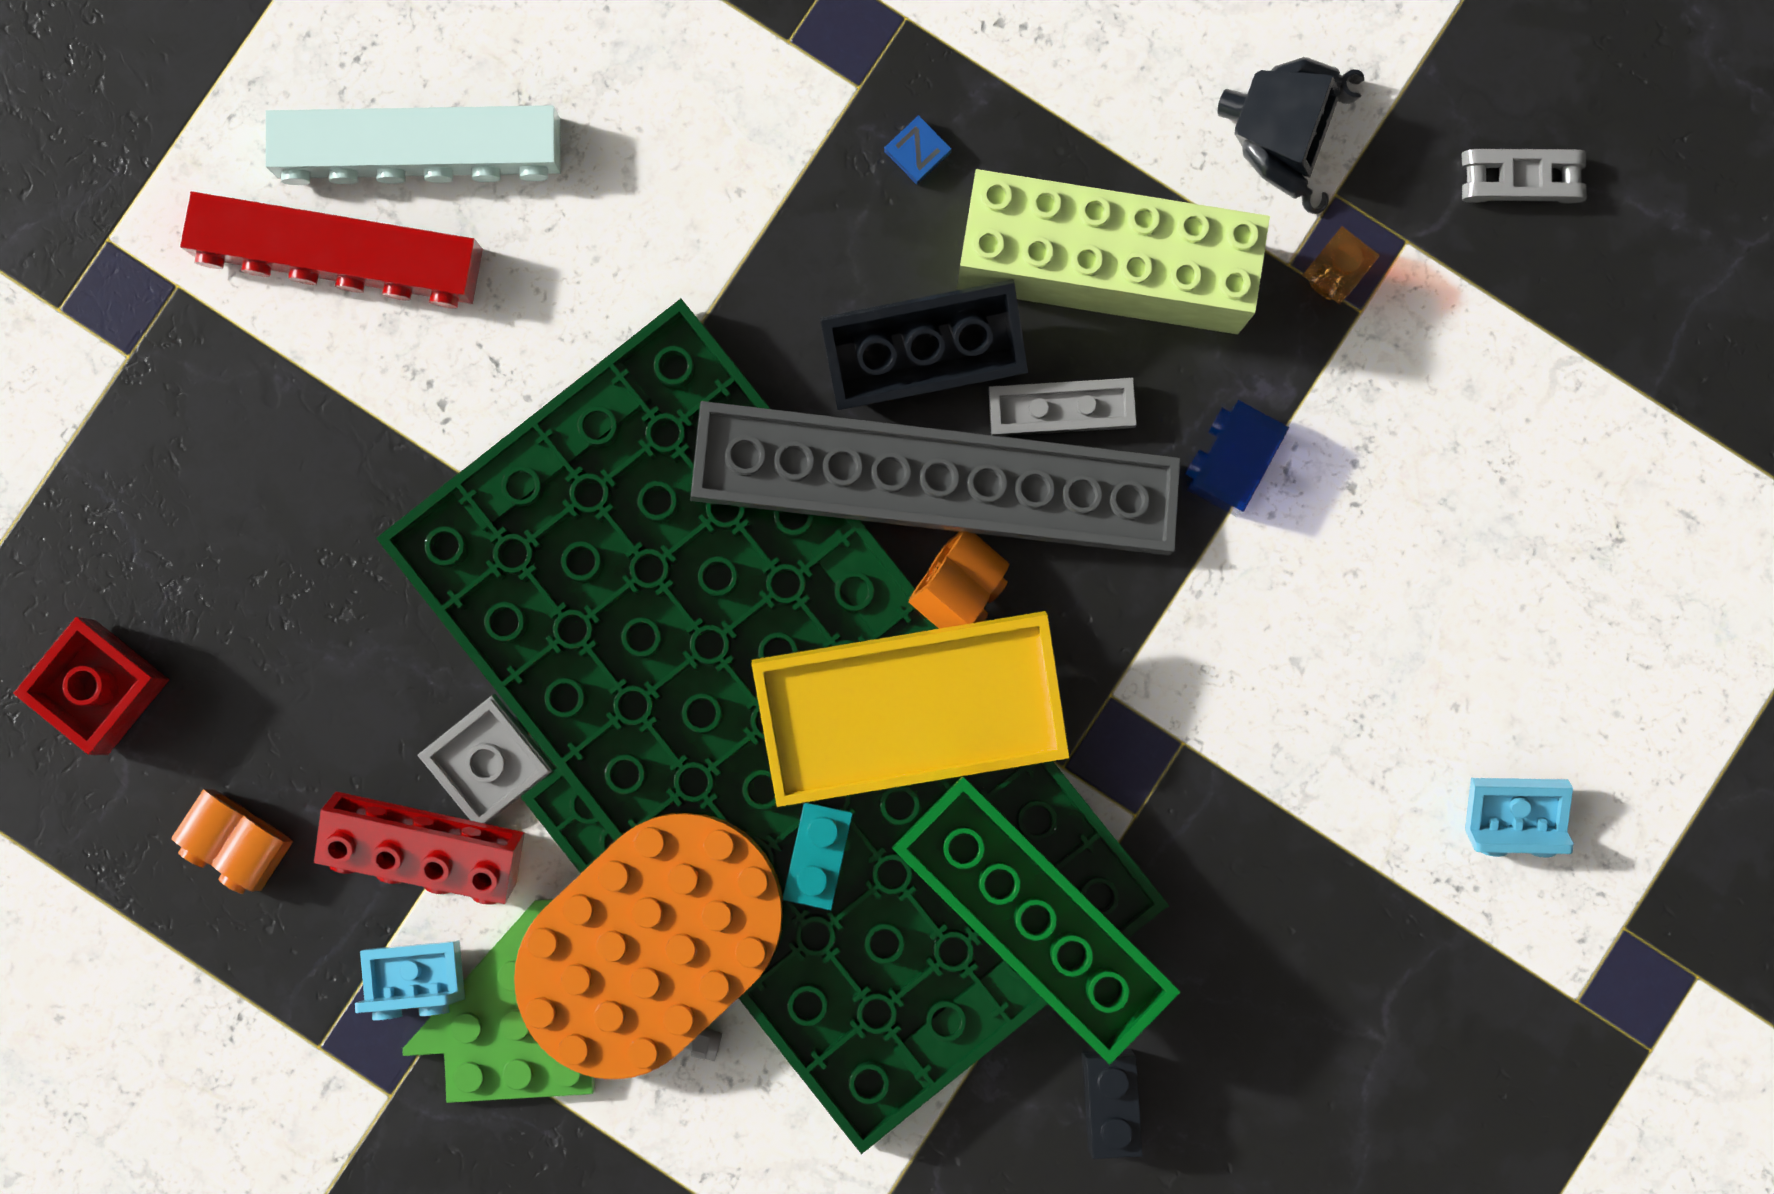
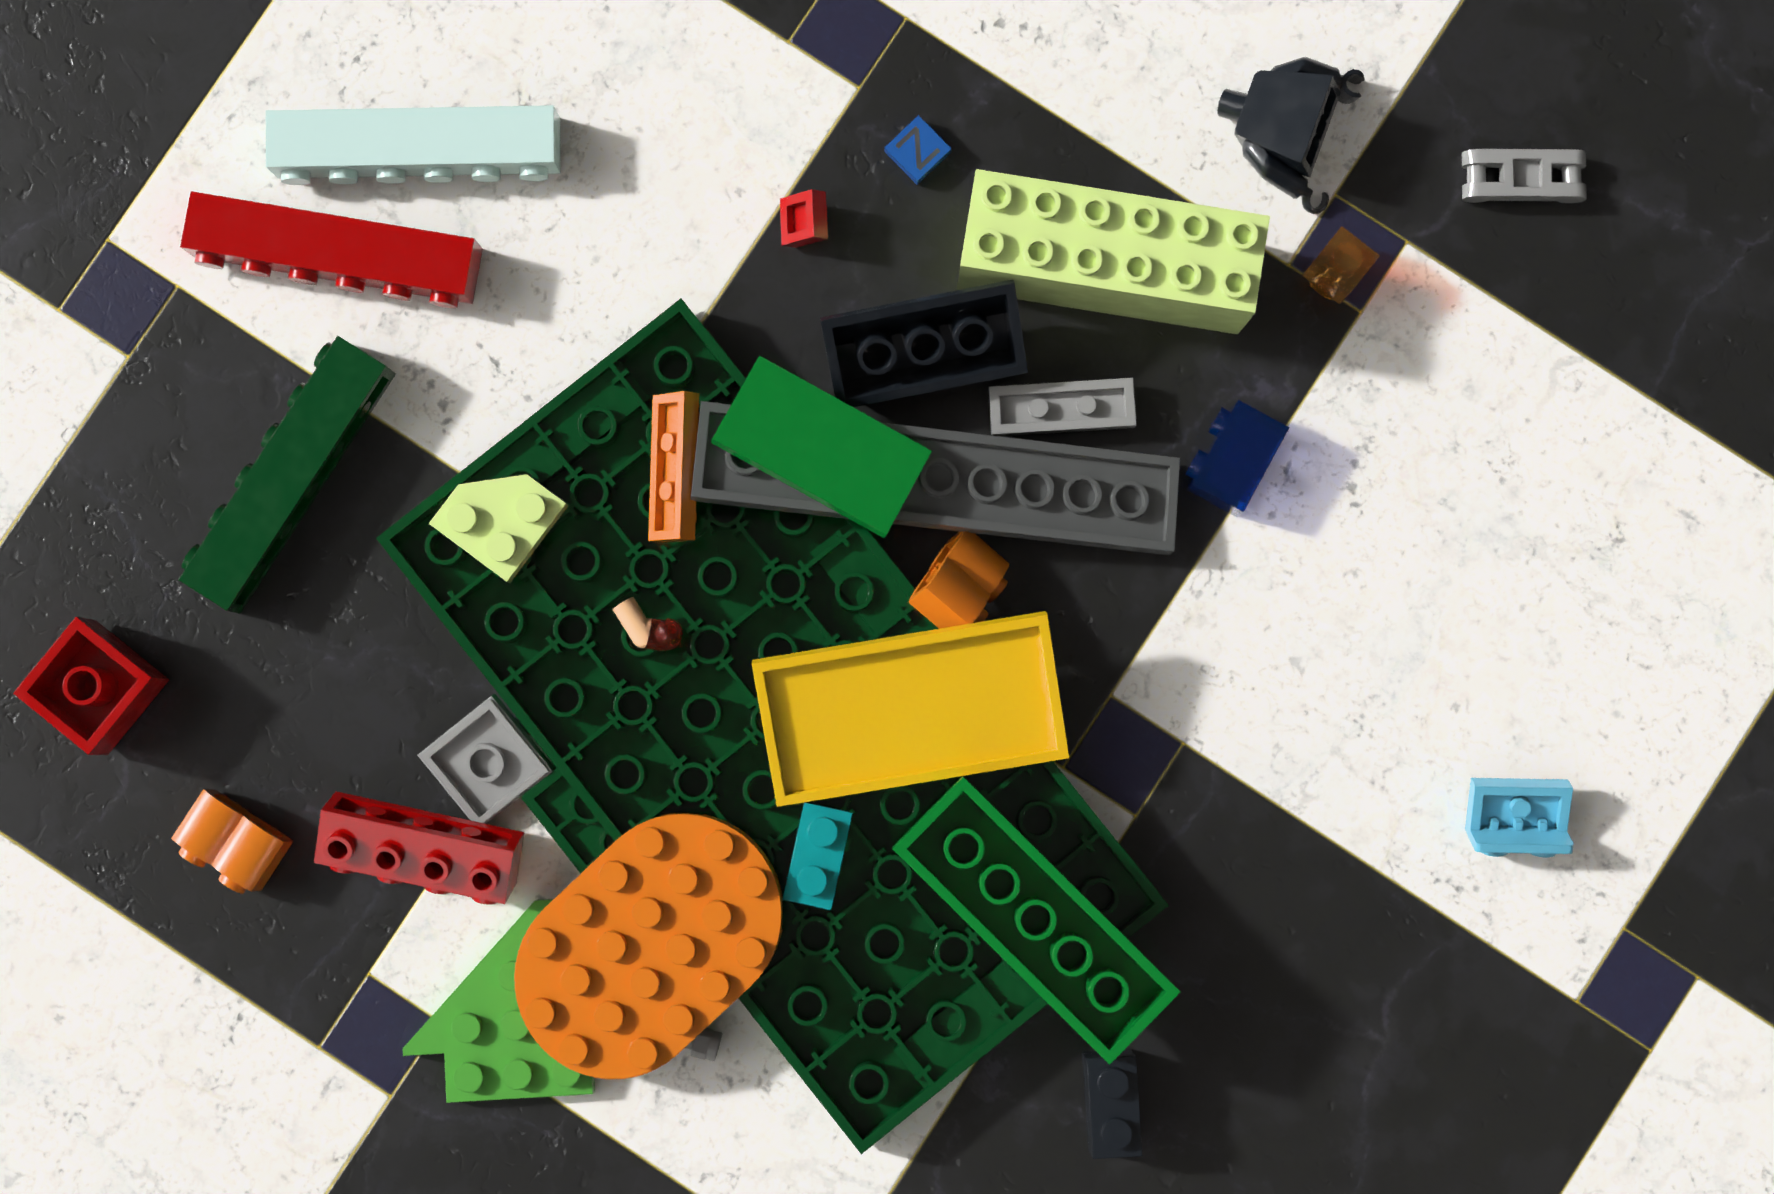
(286, 475): none -> dark green brick
(411, 977): medium azure bracket -> none
(499, 520): none -> yellowish green plate
(648, 632): none -> arm
(672, 467): none -> orange plate
(803, 218): none -> red plate
(821, 446): none -> green tile

